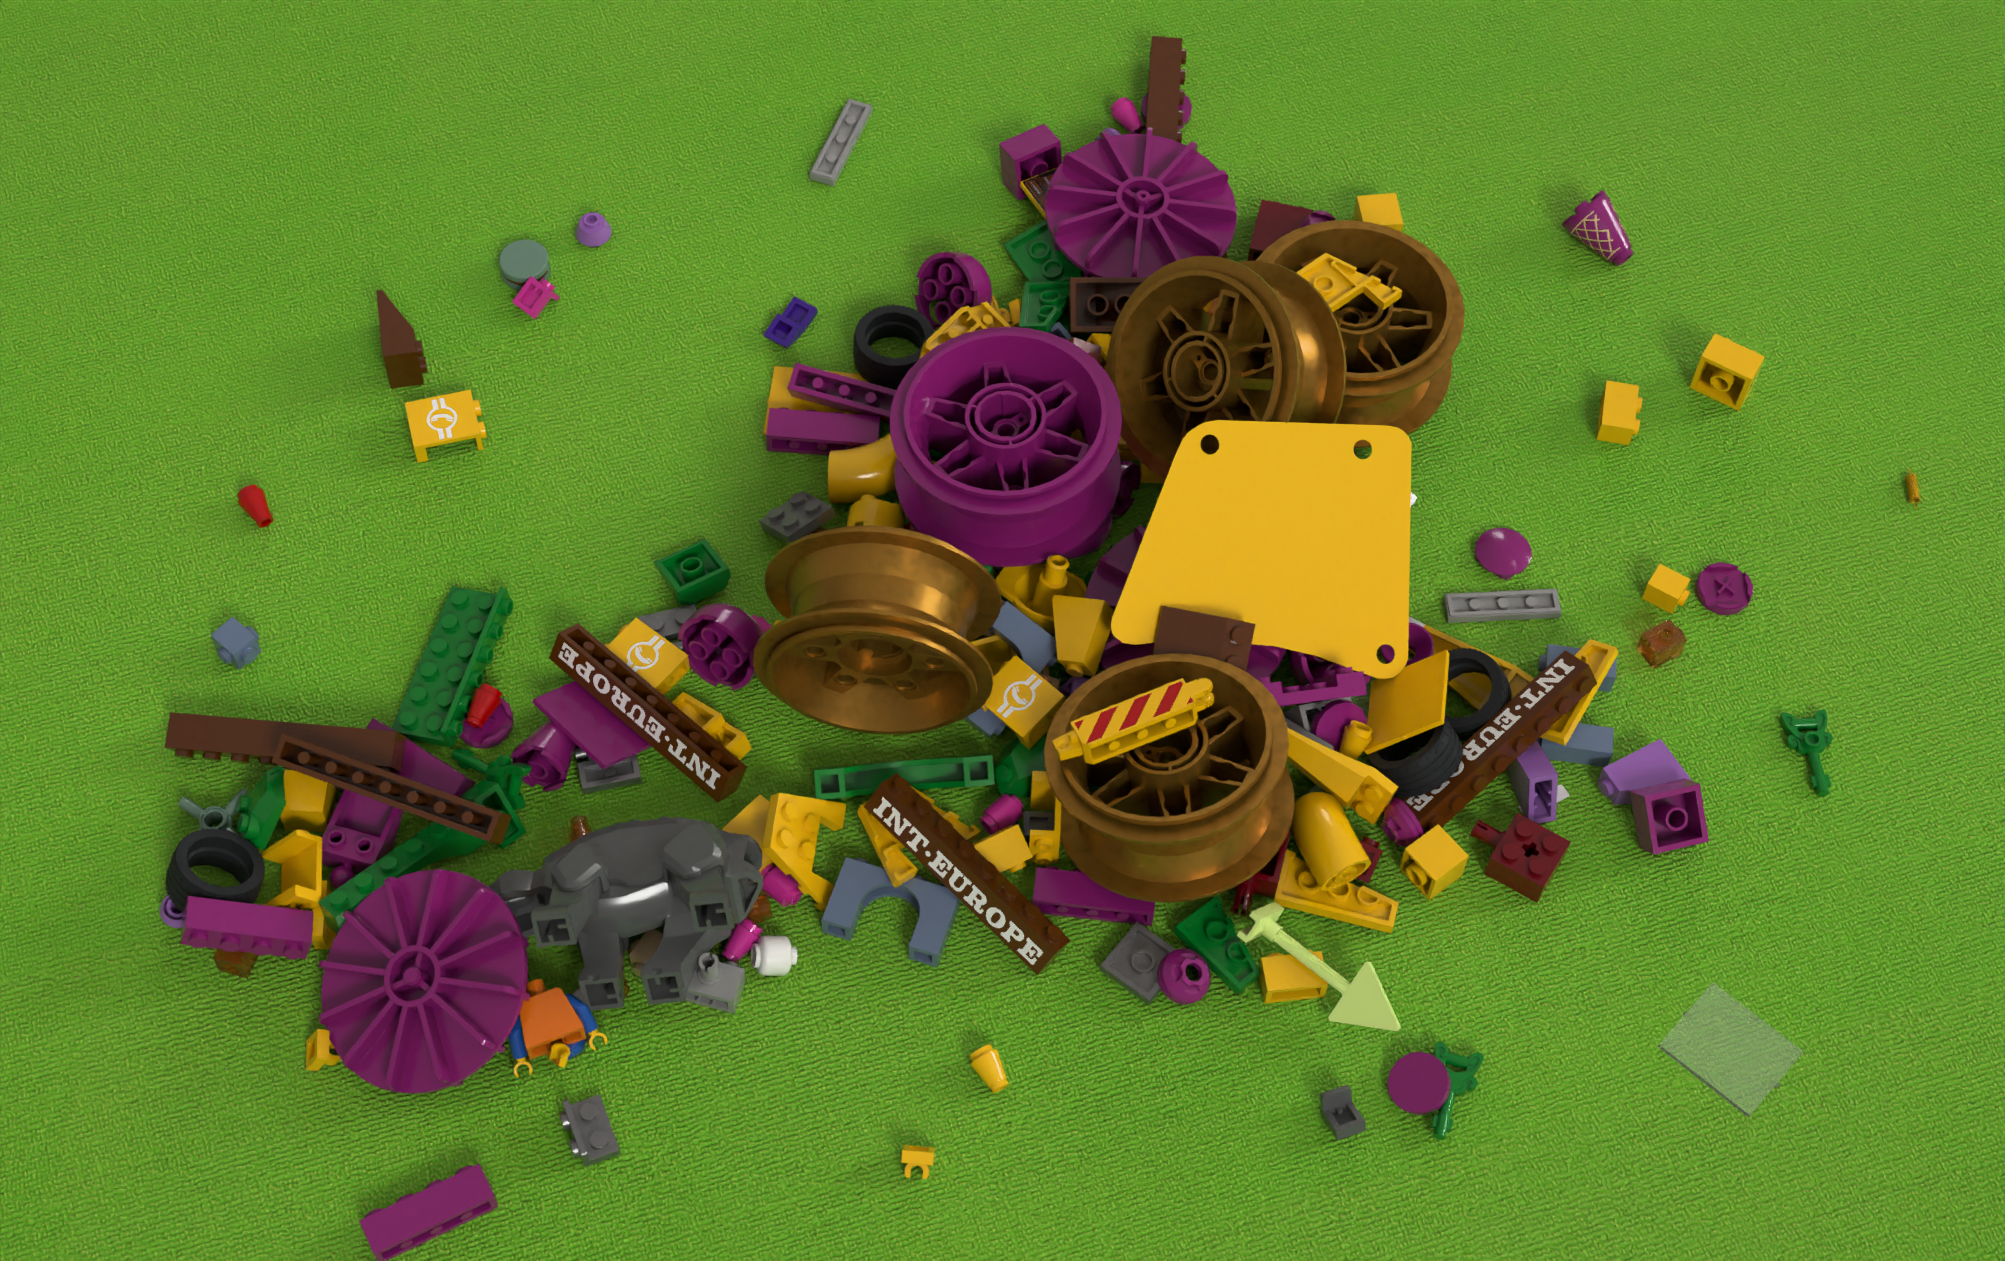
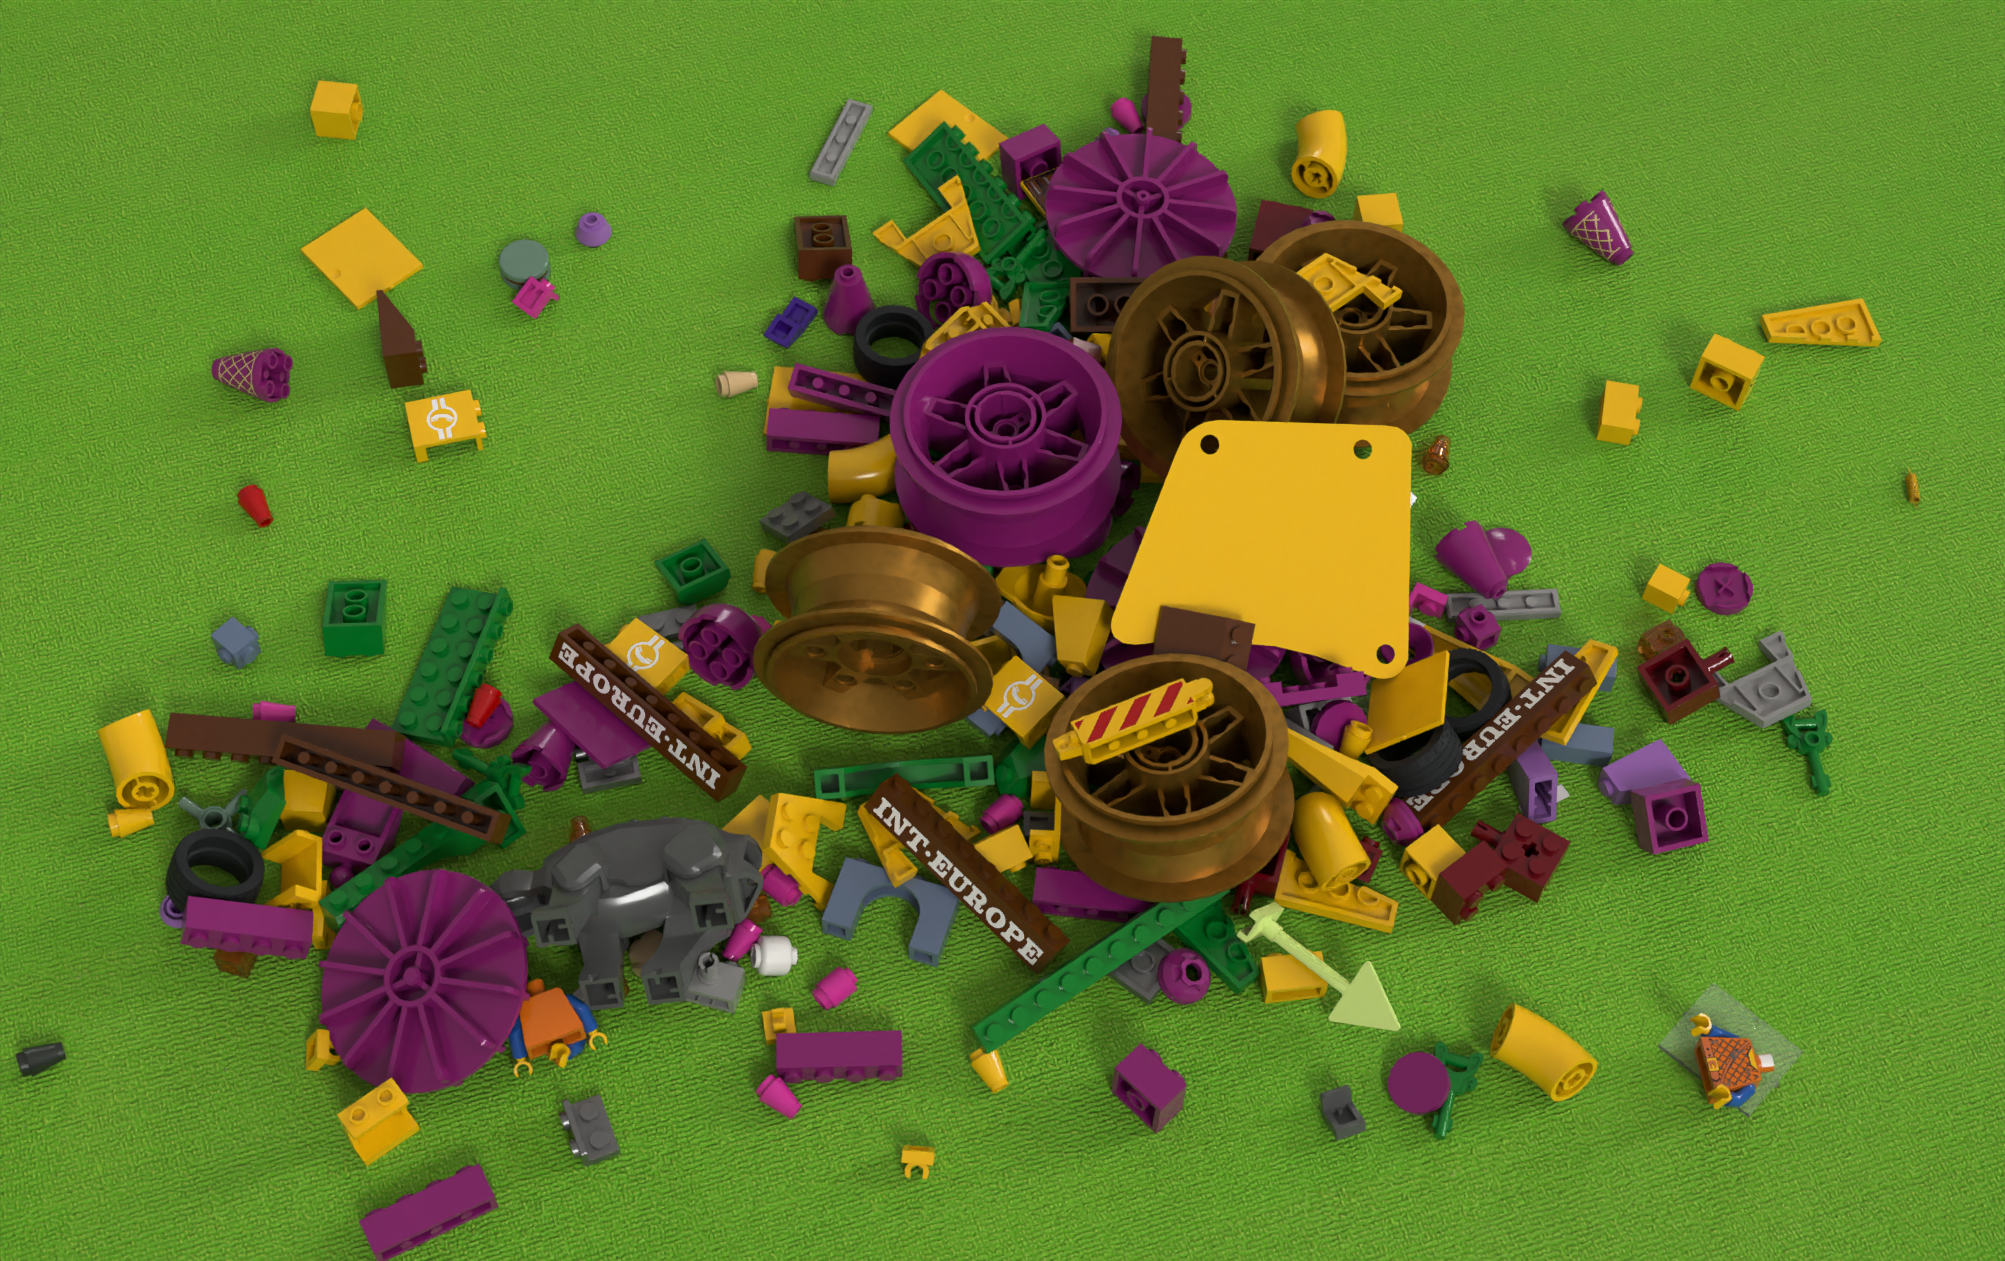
(39, 1058): none -> pearl dark grey cone
(128, 821): none -> yellow cone
(138, 761): none -> yellow brick
(256, 373): none -> magenta cone
(274, 712): none -> dark pink cone
(336, 110): none -> yellow head
(355, 618): none -> green slope
(361, 258): none -> yellow piece
(378, 1122): none -> yellow panel
(735, 382): none -> tan cone
(760, 565): none -> yellow cone
(778, 1021): none -> yellow tile
(778, 1096): none -> dark pink cone
(821, 246): none -> reddish brown slope
(835, 988): none -> dark pink brick
(839, 1056): none -> magenta brick
(847, 300): none -> magenta cone
(942, 108): none -> yellow piece
(947, 233): none -> yellow wing
(994, 212): none -> green bracket
(1013, 268): none -> green piece
(1083, 970): none -> green plate
(1149, 1087): none -> magenta brick
(1320, 153): none -> yellow brick
(1427, 601): none -> dark pink bracket
(1437, 456): none -> clear orange cone
(1466, 881): none -> dark red brick
(1472, 560): none -> magenta cone
(1477, 627): none -> magenta brick
(1542, 1053): none -> yellow brick
(1695, 678): none -> dark red brick
(1727, 1064): none -> torso
(1770, 691): none -> light grey wing
(1827, 324): none -> yellow wing

